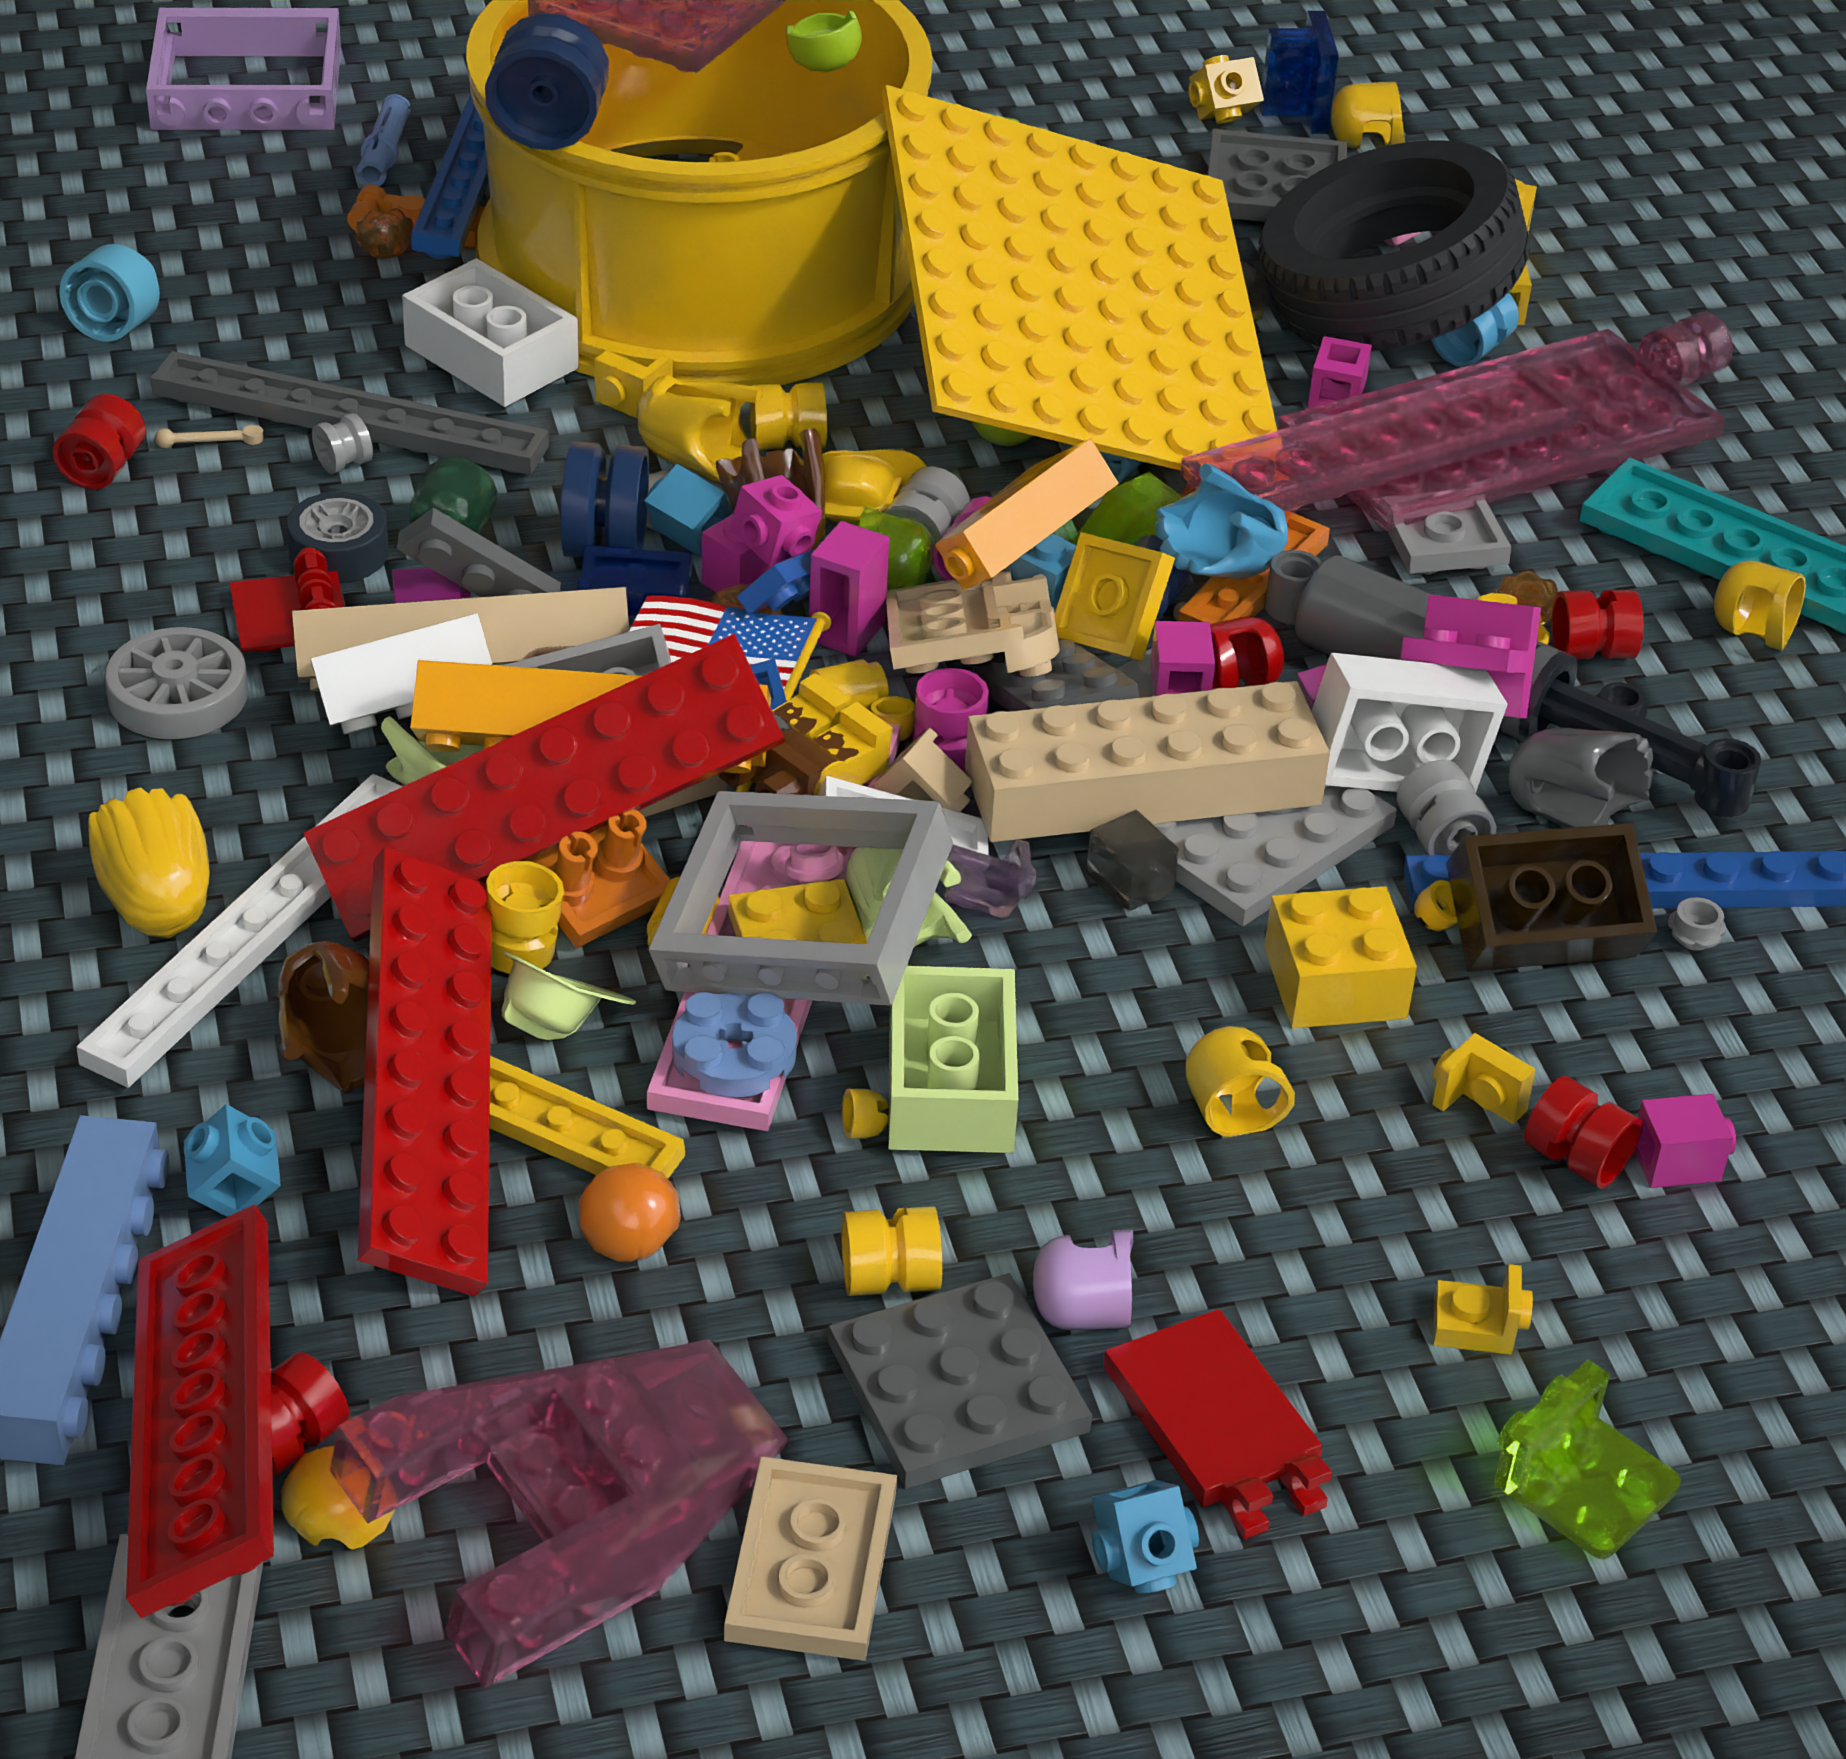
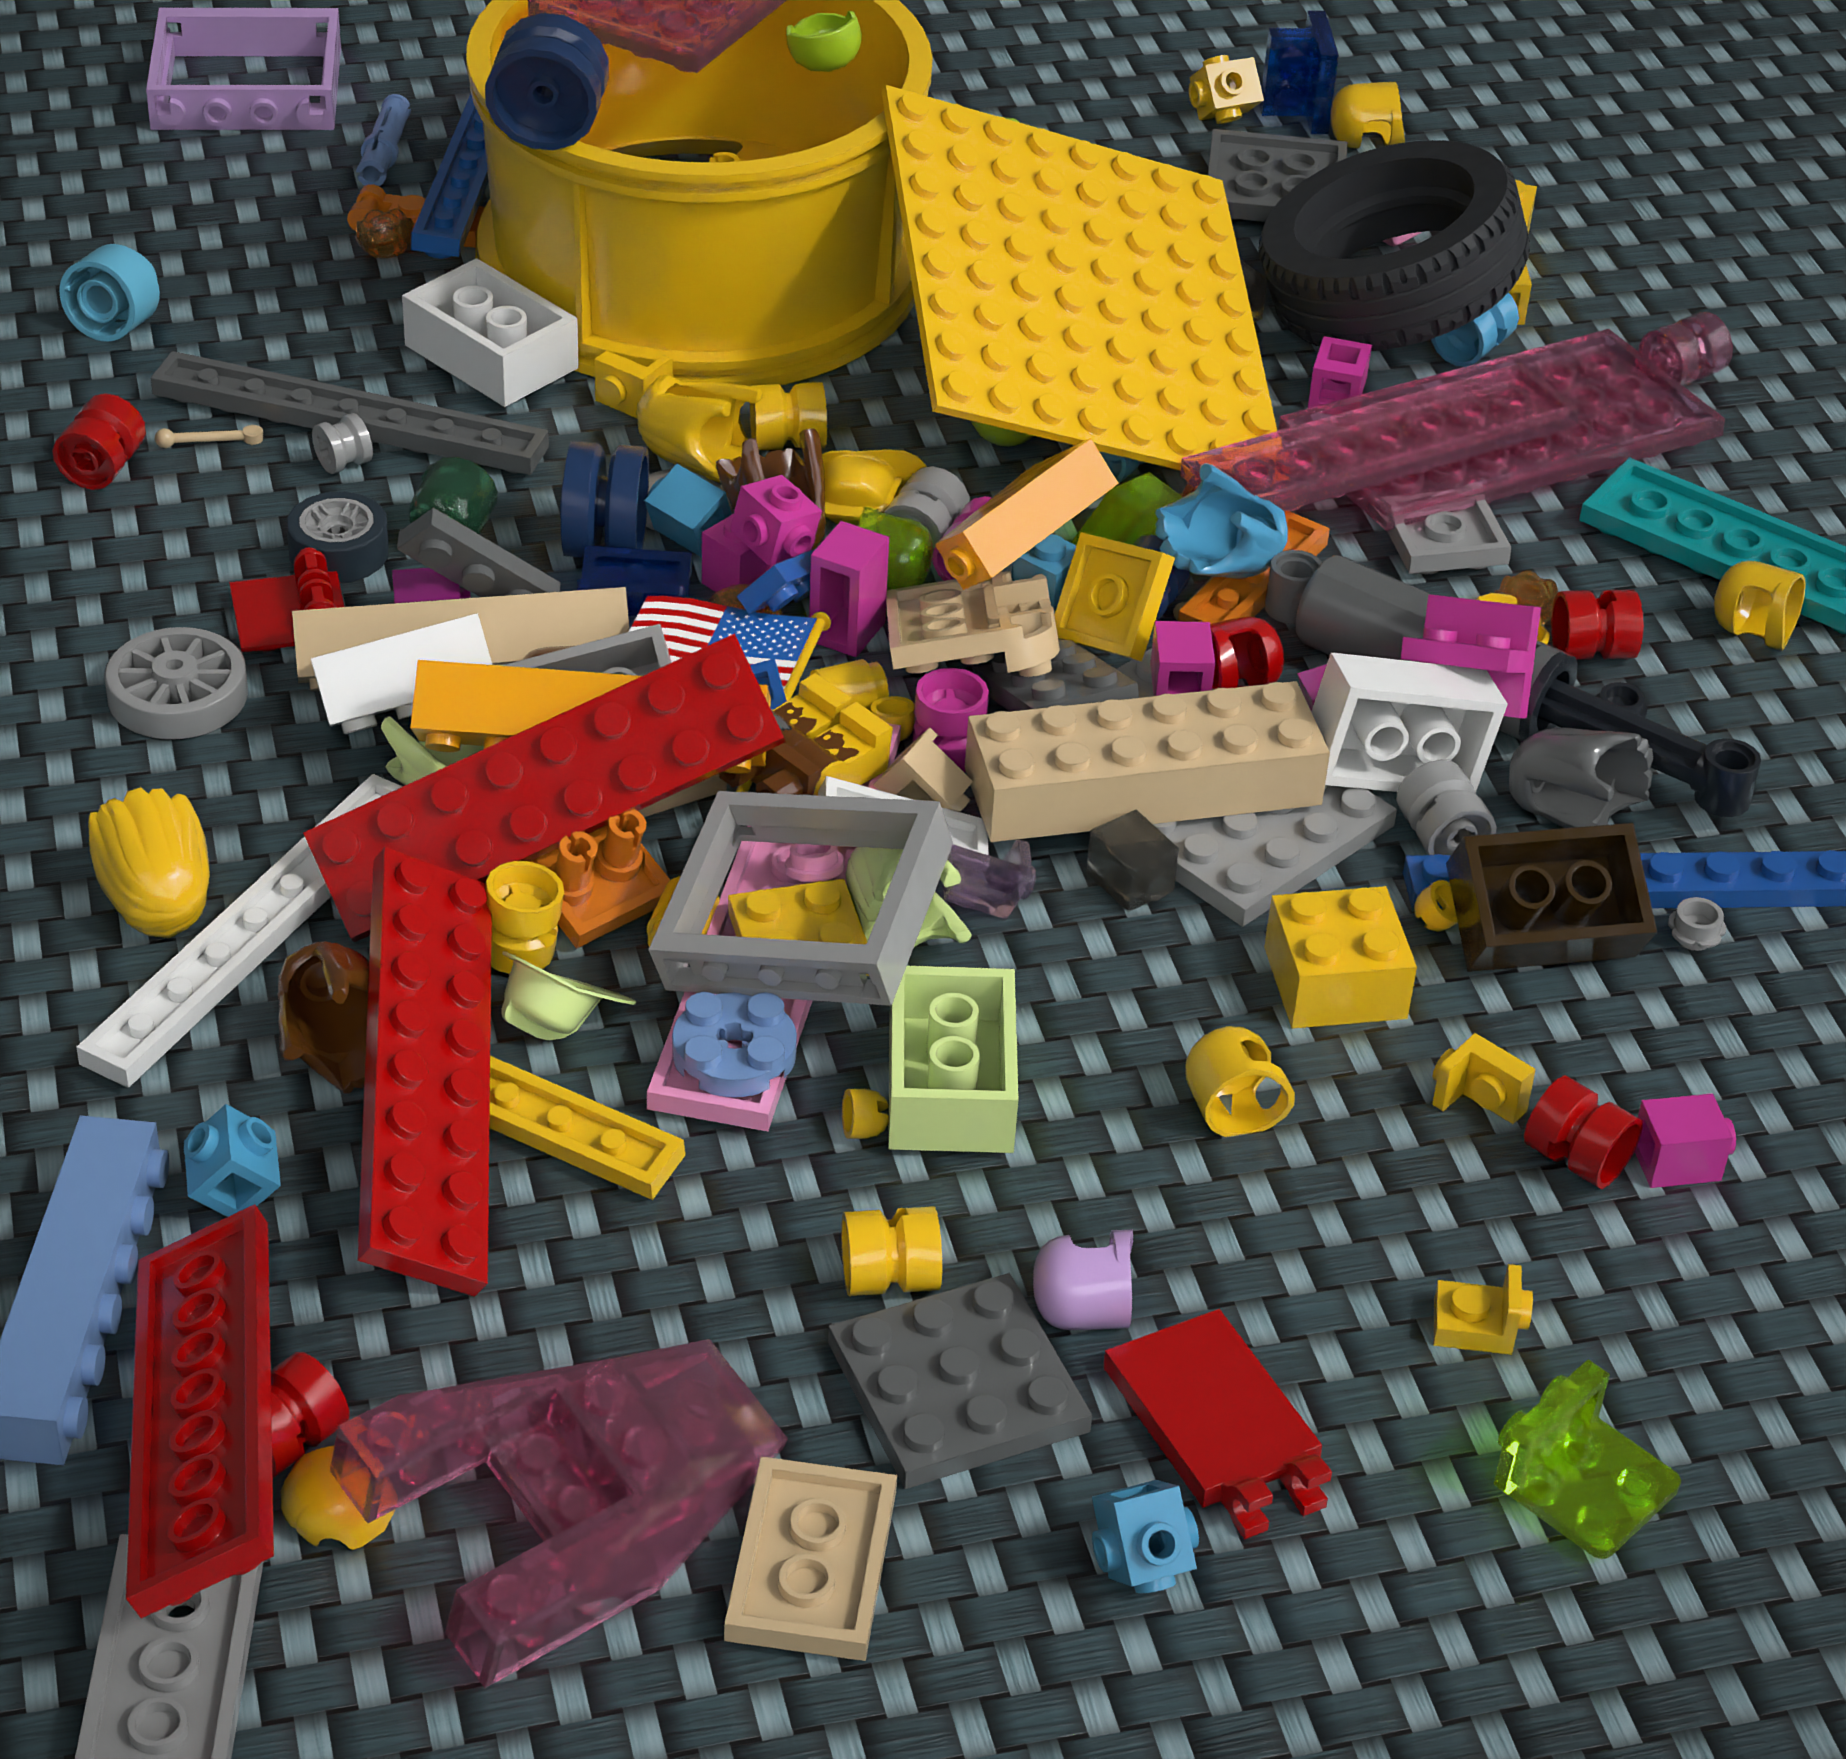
(629, 1212): orange hair -> none

